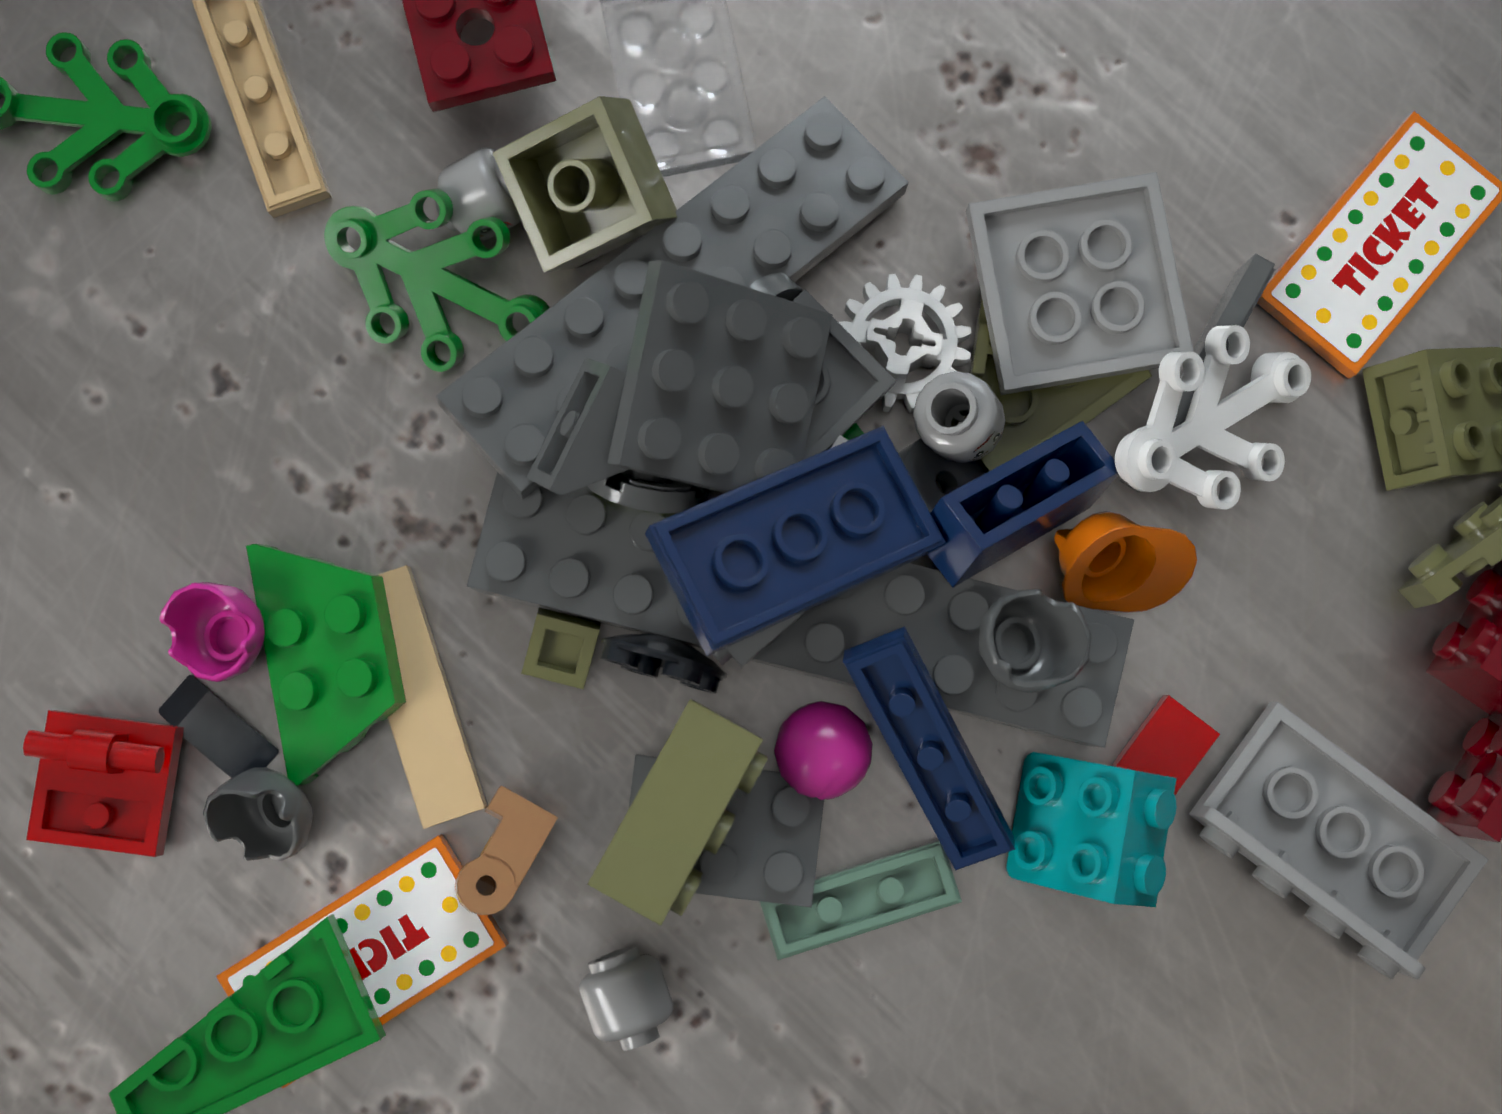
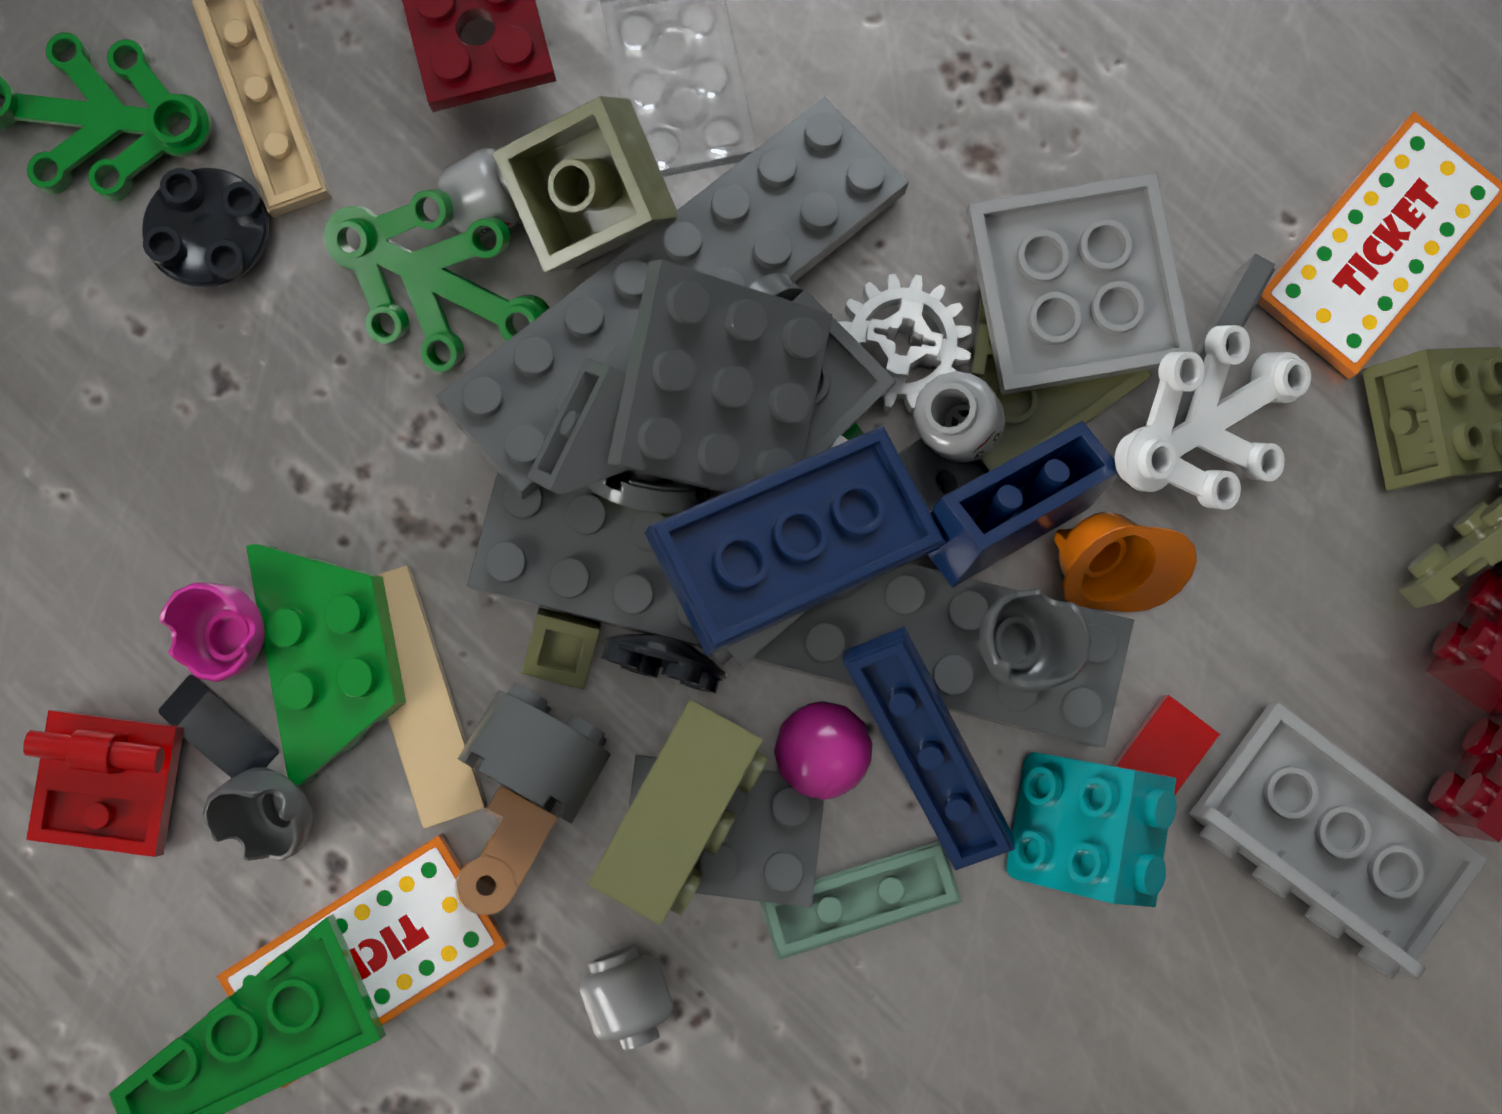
(205, 227): none -> black dish
(537, 752): none -> dark grey brick

